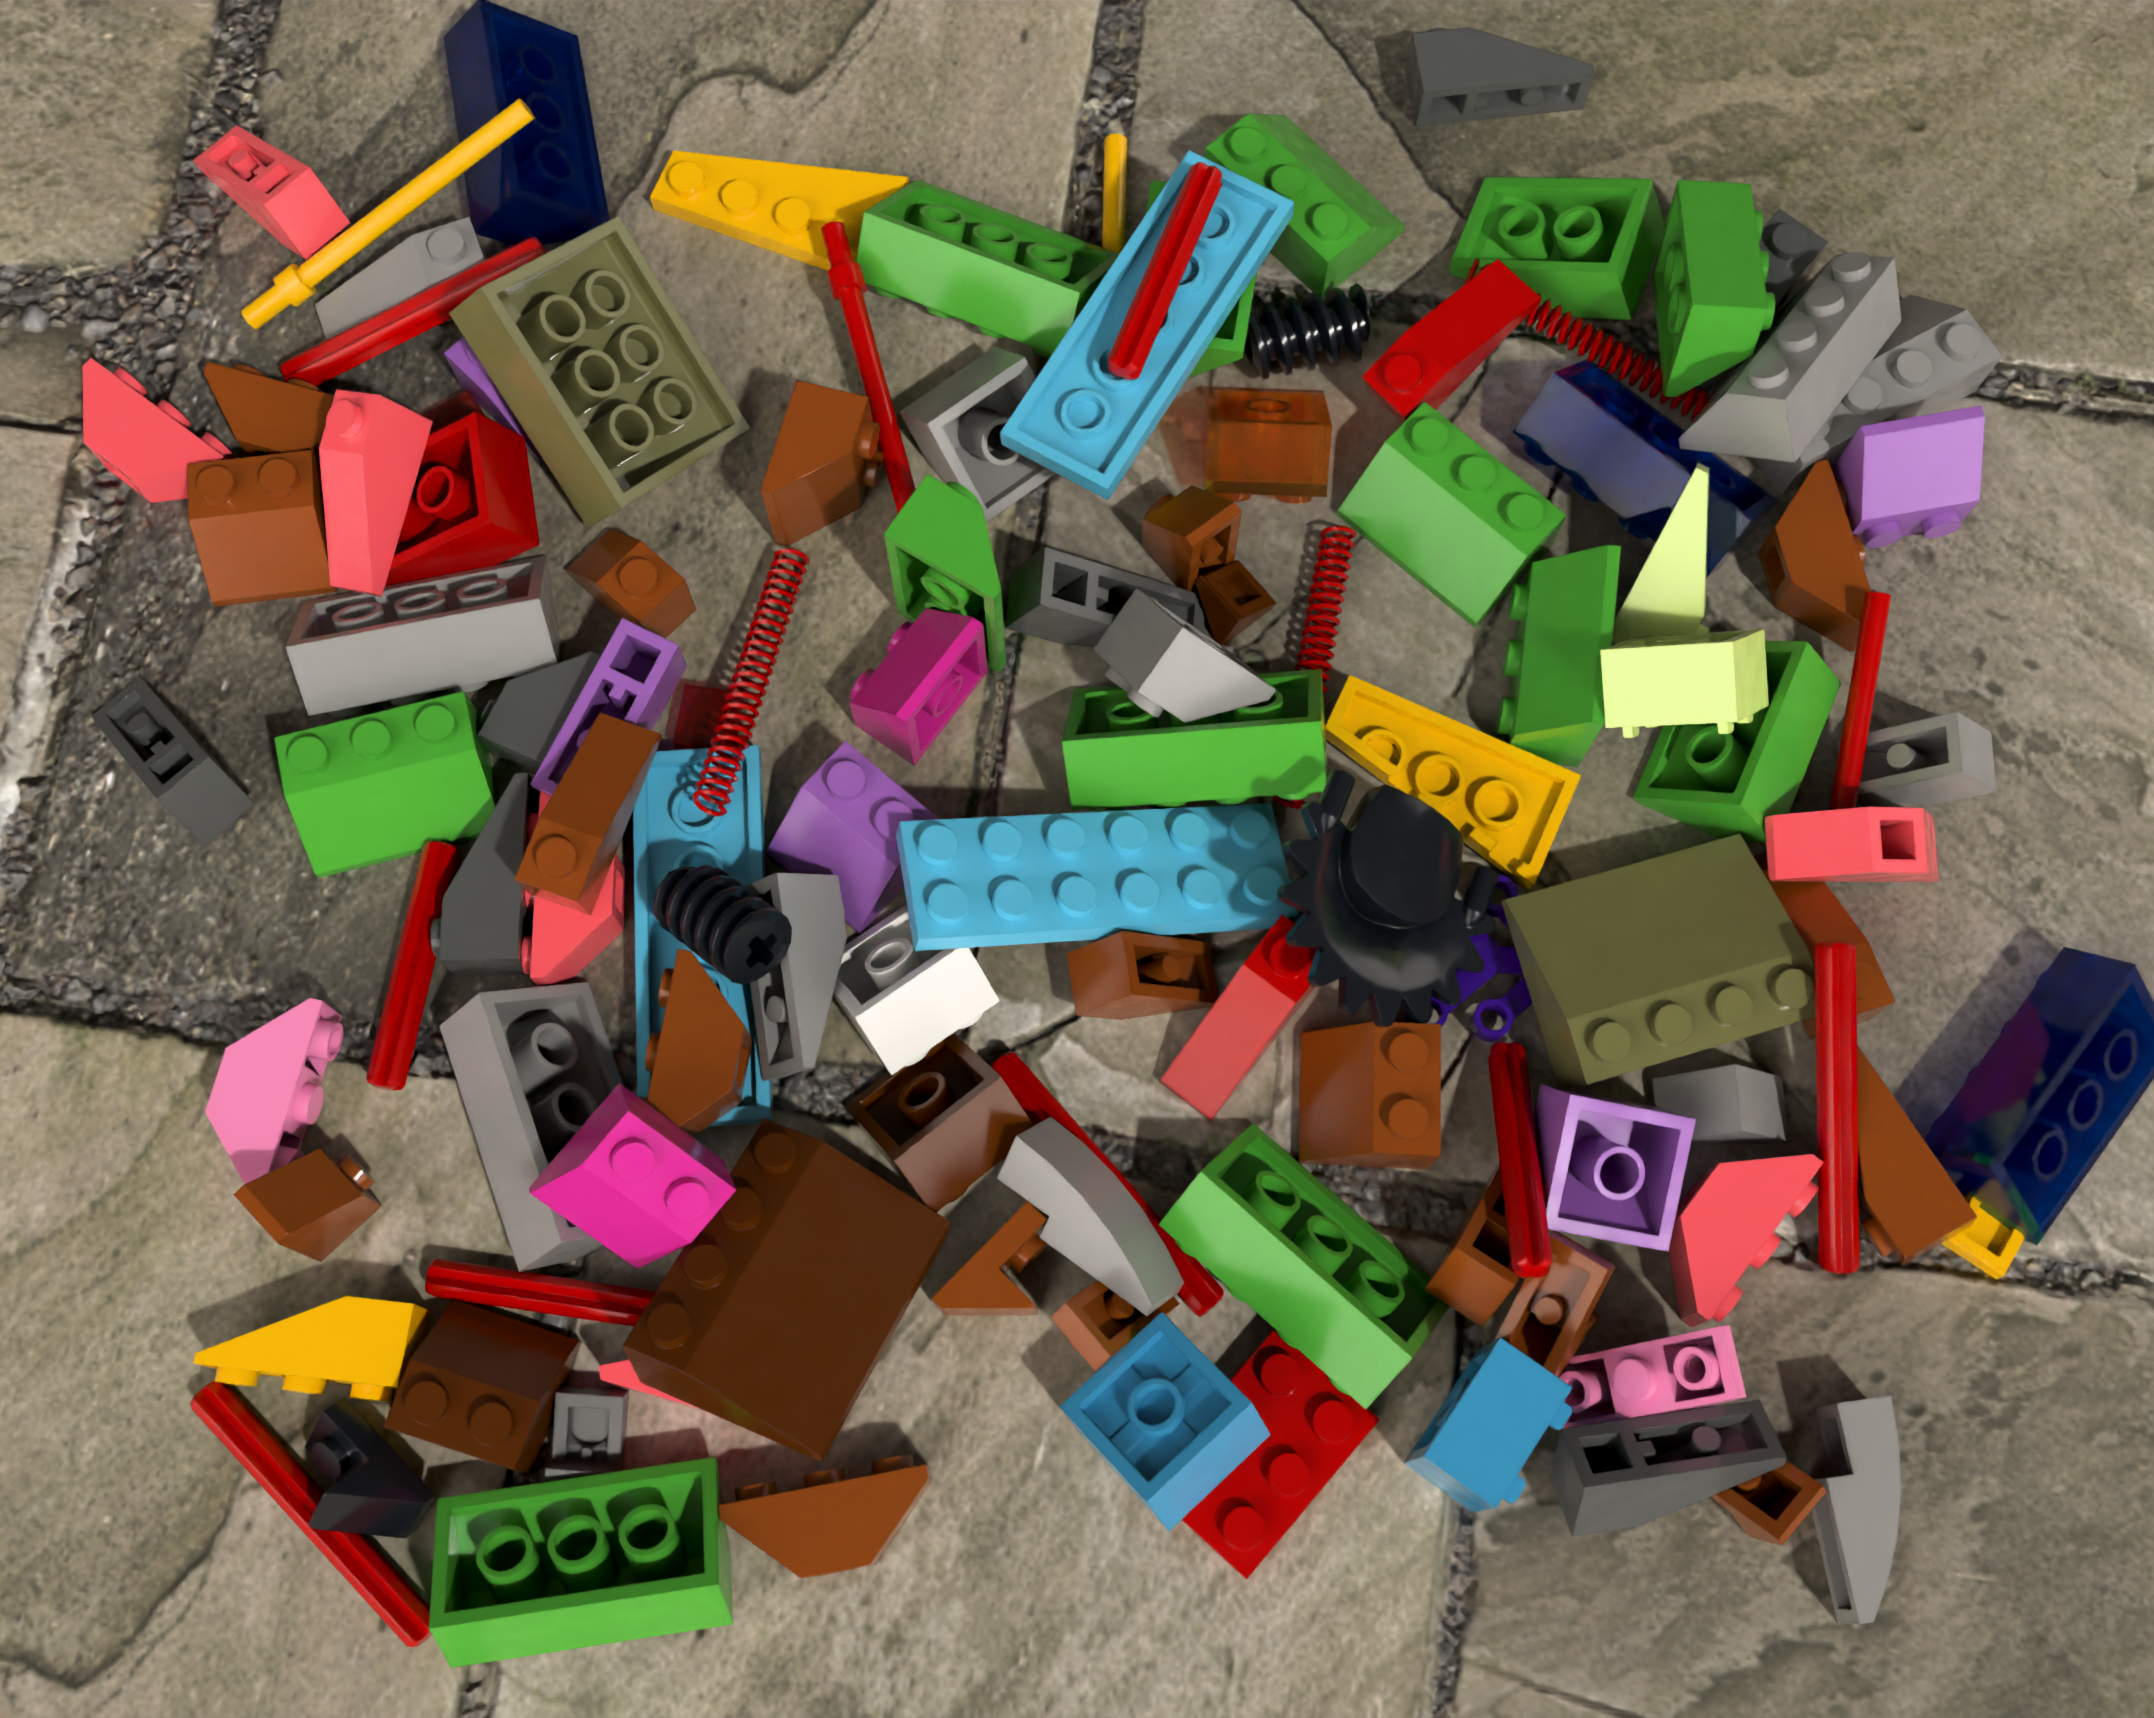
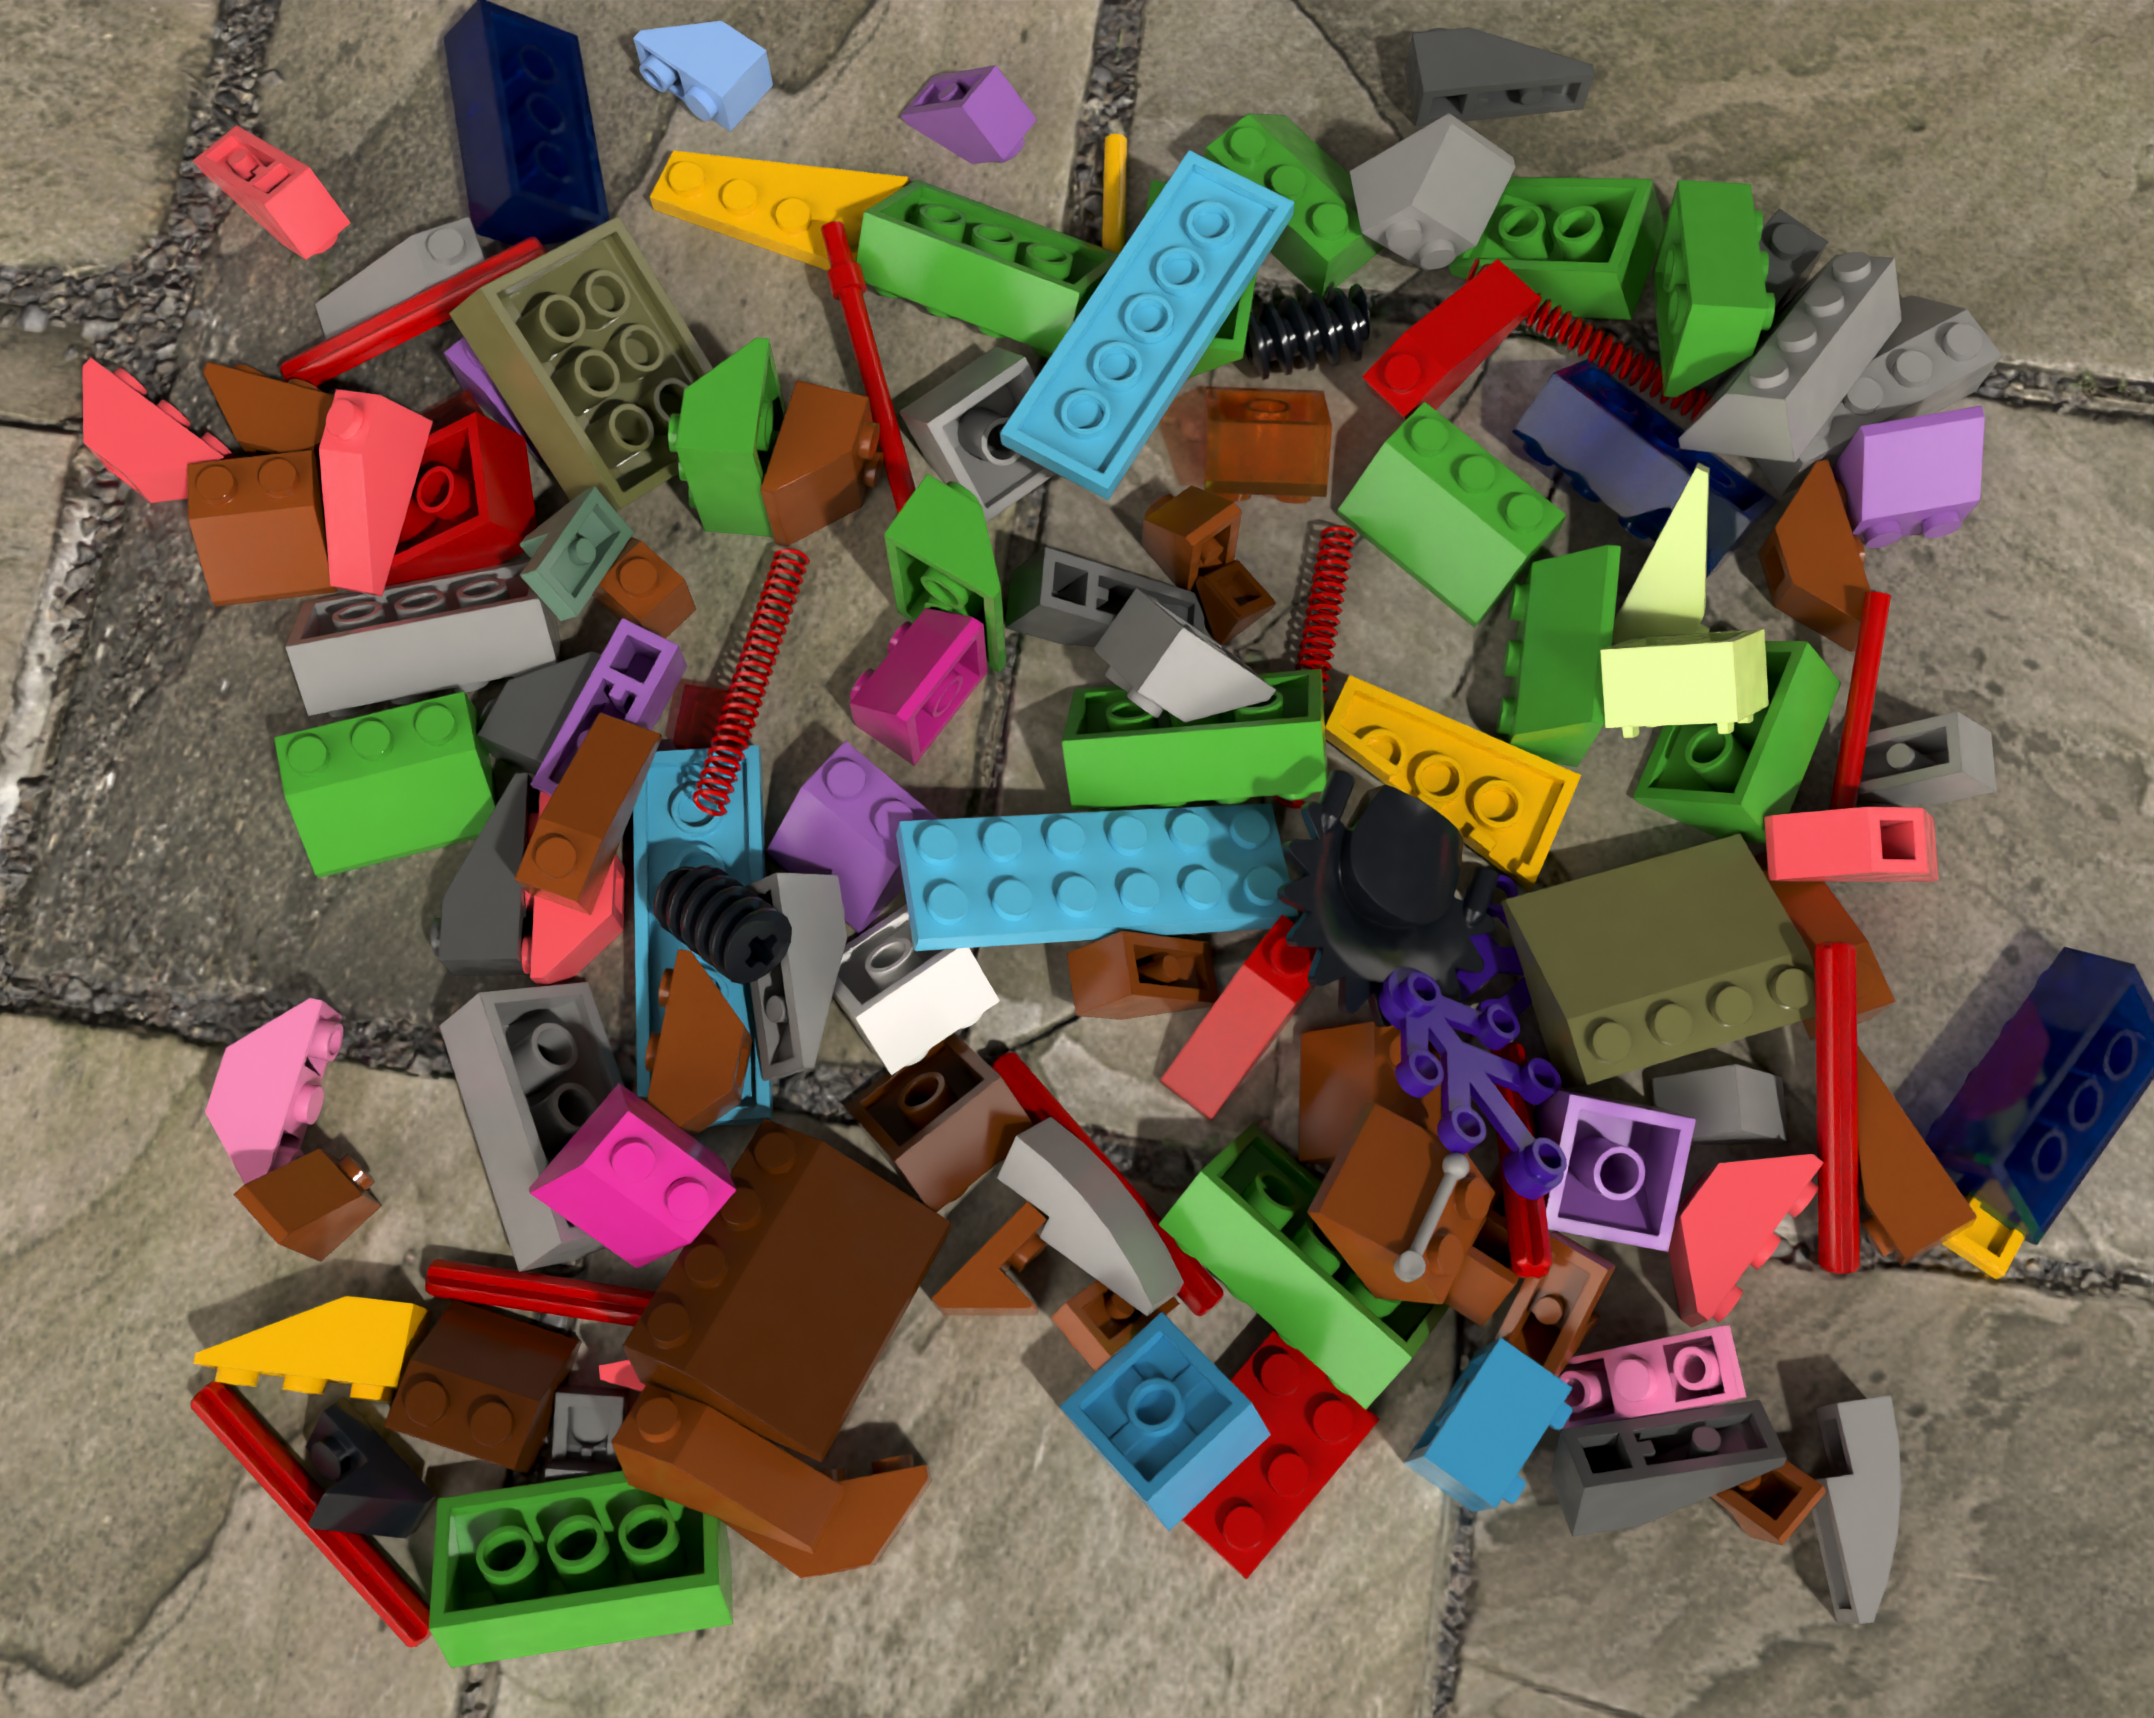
(172, 762): dark grey slope -> none
(298, 283): yellow bar -> none
(412, 969): red axle -> none
(574, 552): none -> sand green slope
(707, 67): none -> light blue slope
(723, 1470): none -> dark orange slope
(728, 439): none -> bright green slope
(972, 115): none -> medium lavender slope
(1164, 271): red axle -> none
(1380, 1197): none -> dark orange slope
(1411, 1264): none -> light grey hinge
(1420, 1012): none -> dark purple plant
(1431, 192): none -> light grey slope

